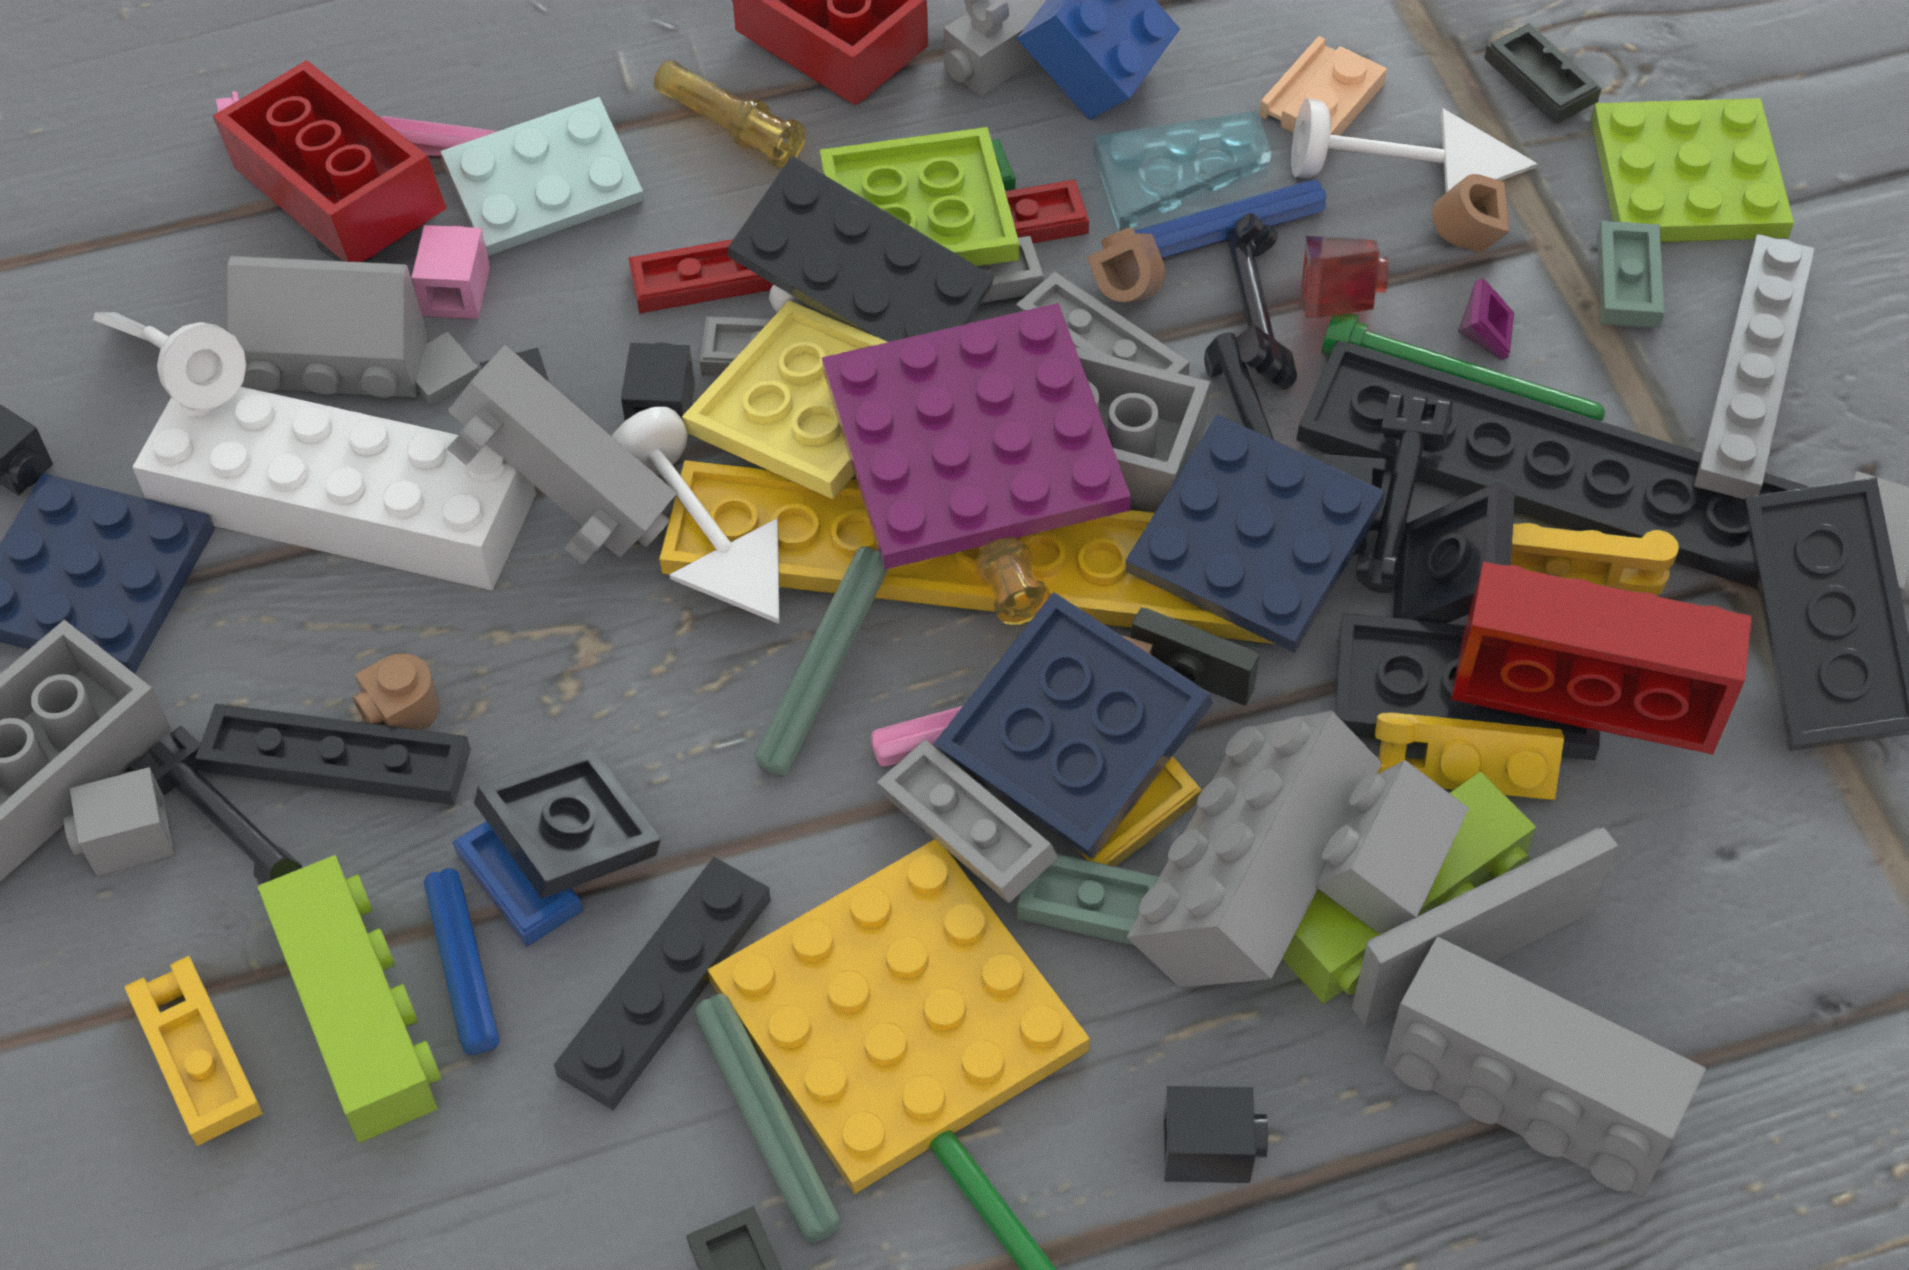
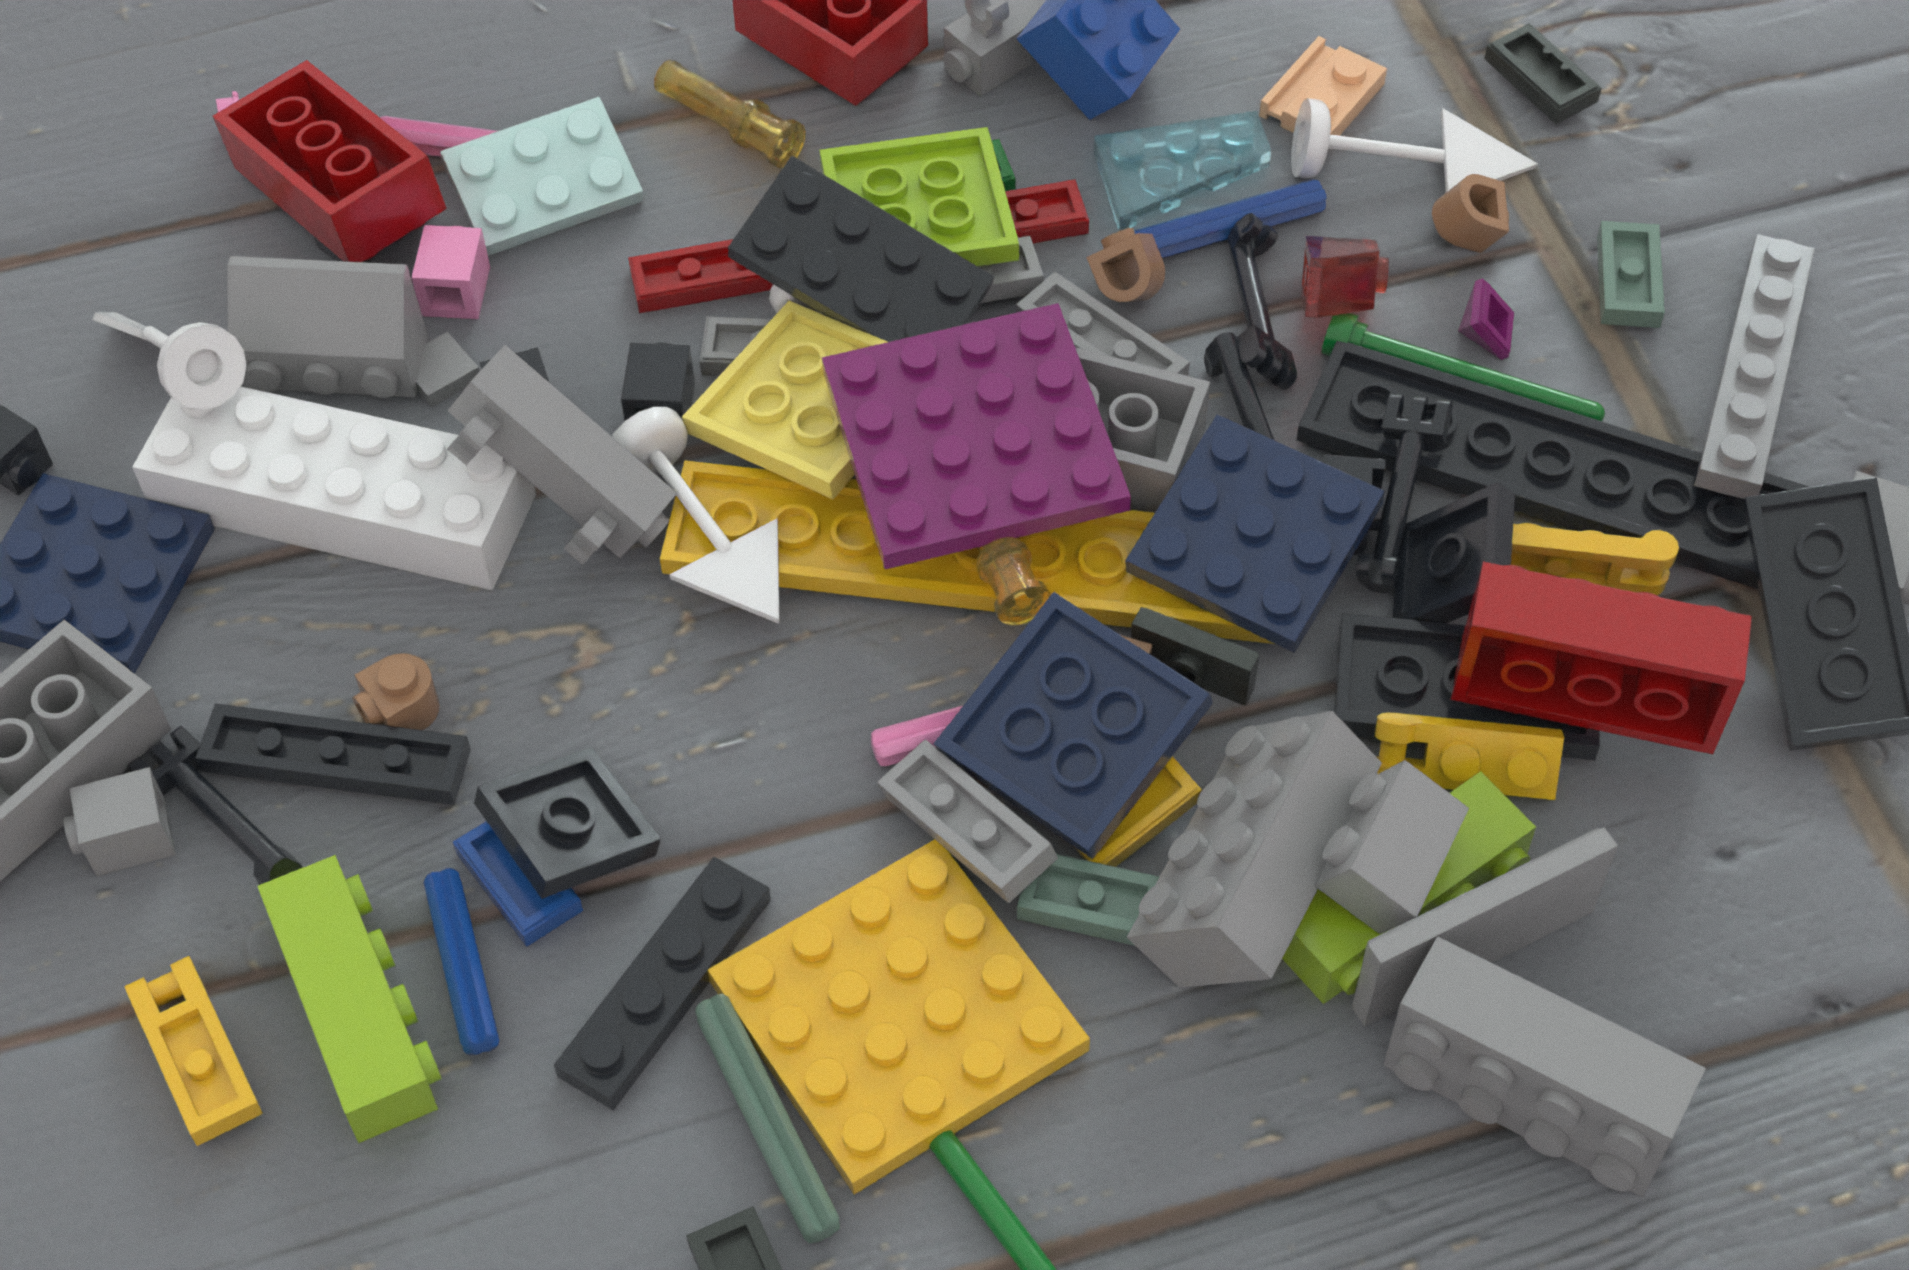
(821, 662): sand green axle -> none
(1212, 1134): black brick -> none
(1692, 168): lime plate -> none

